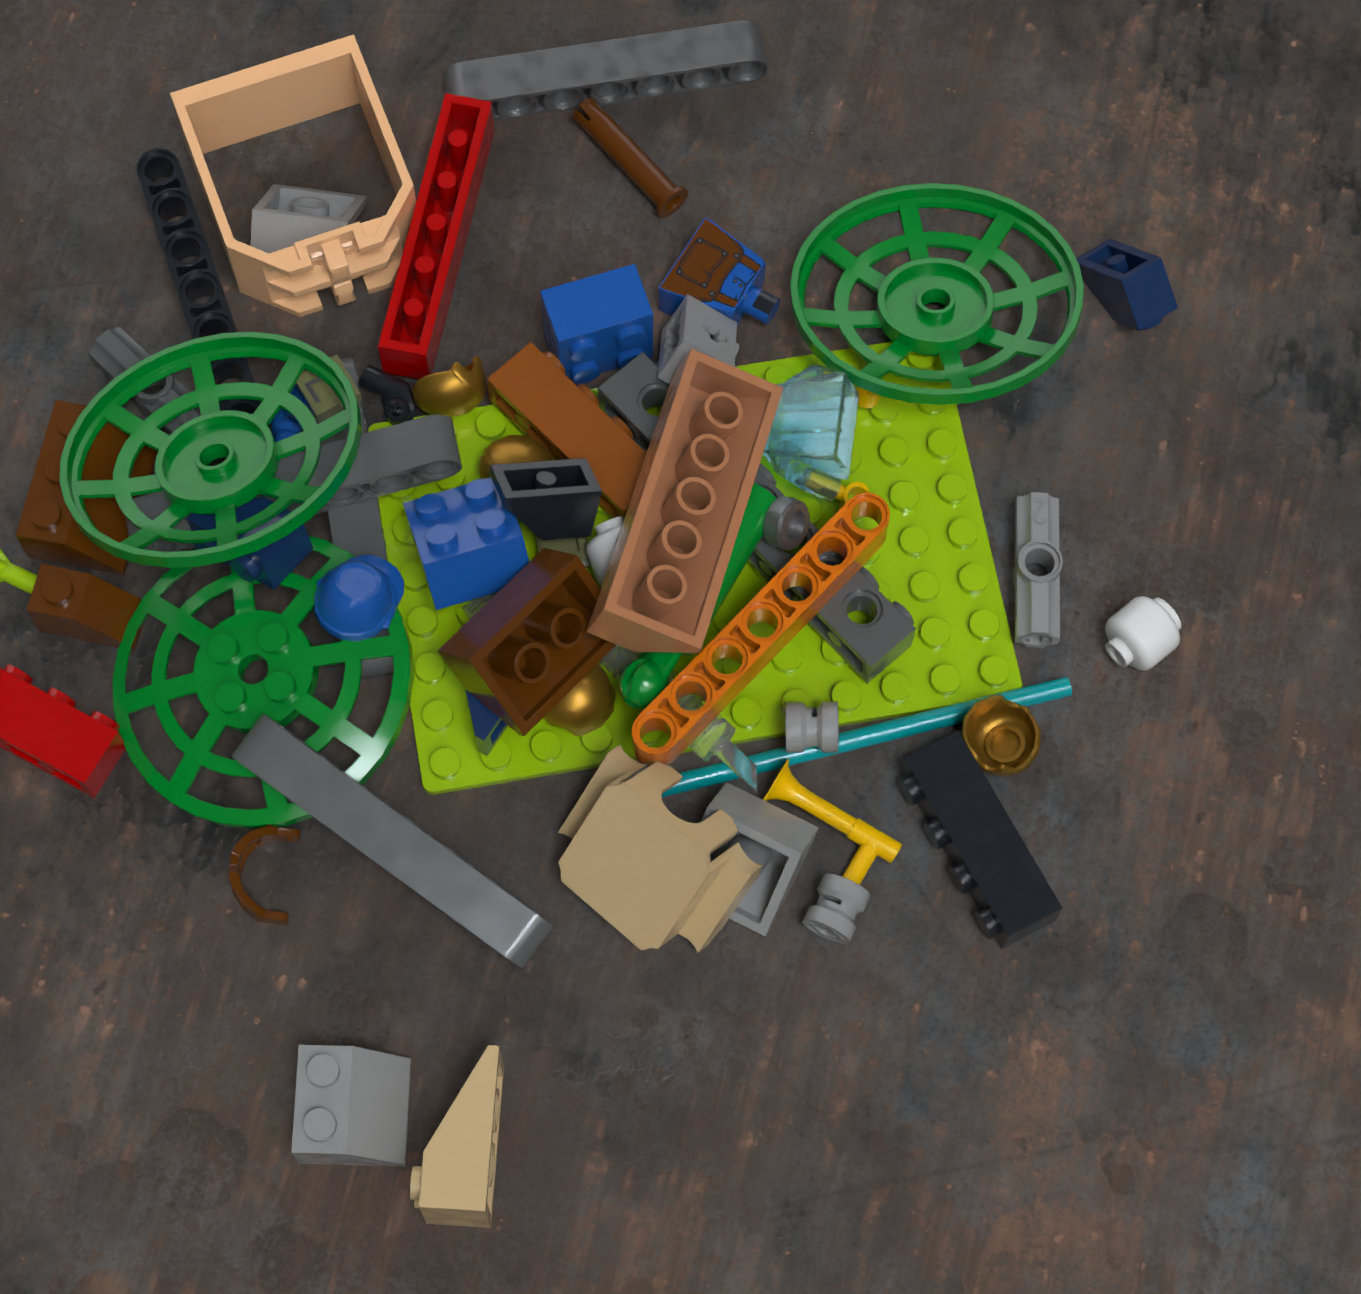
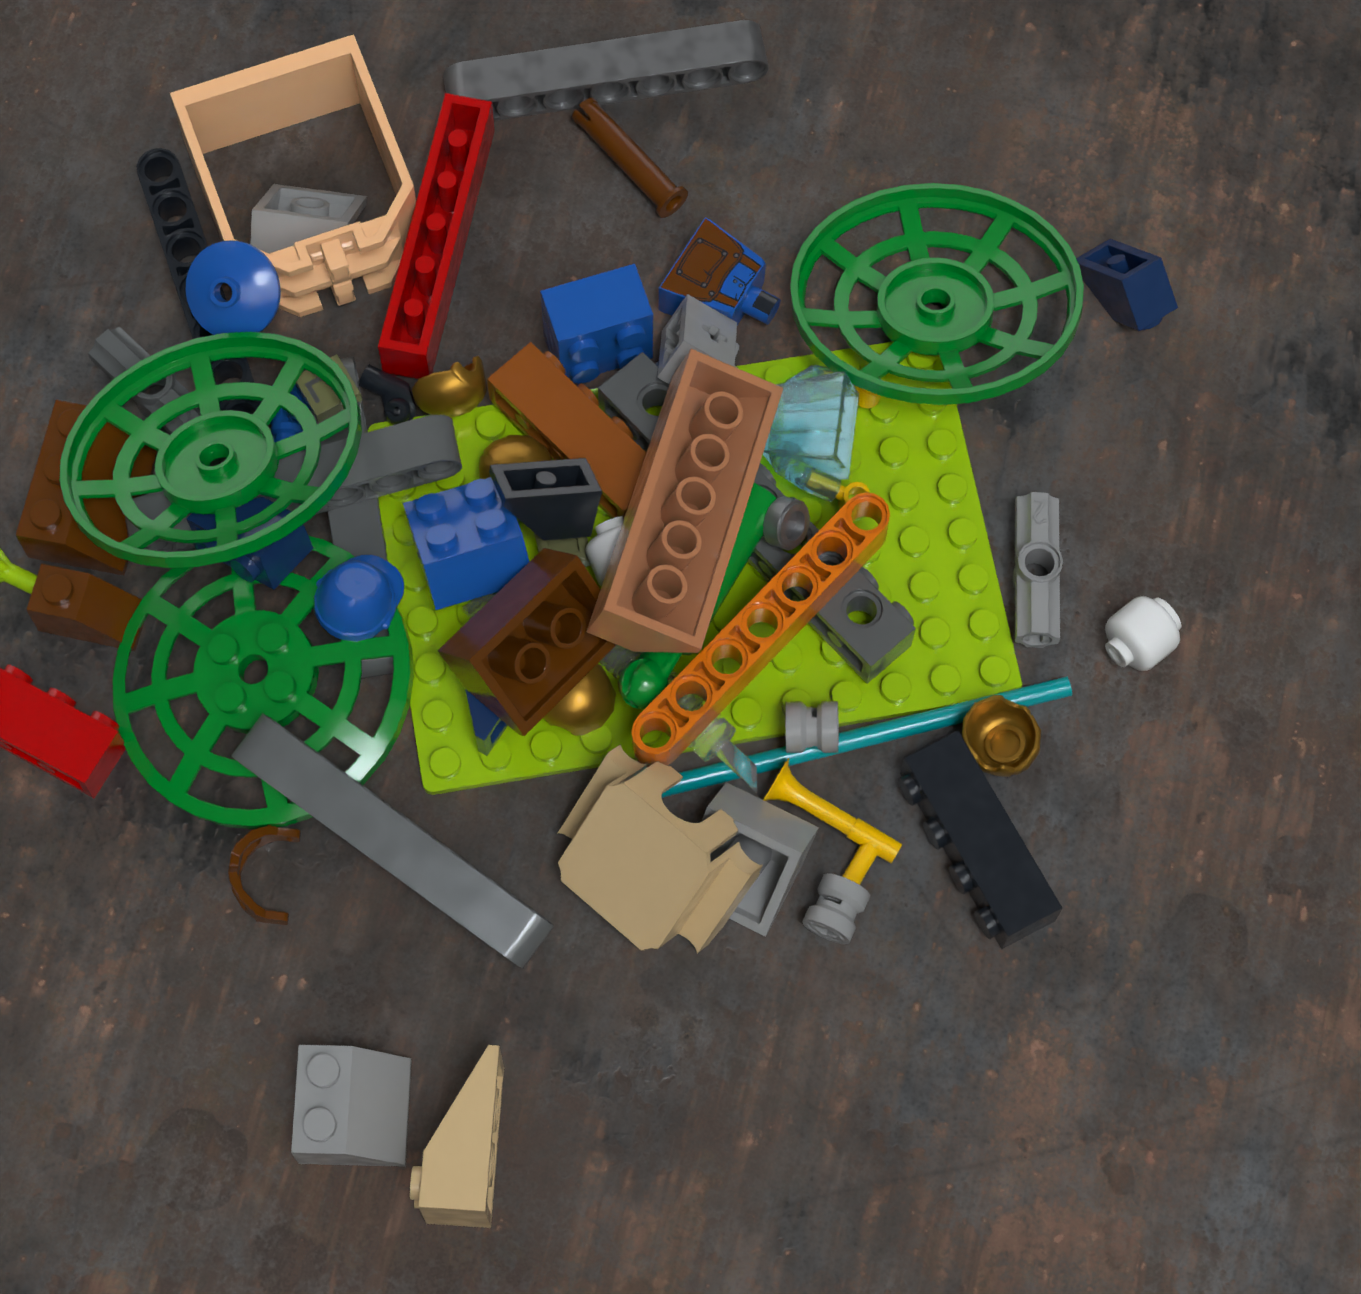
(252, 282): none -> blue dish

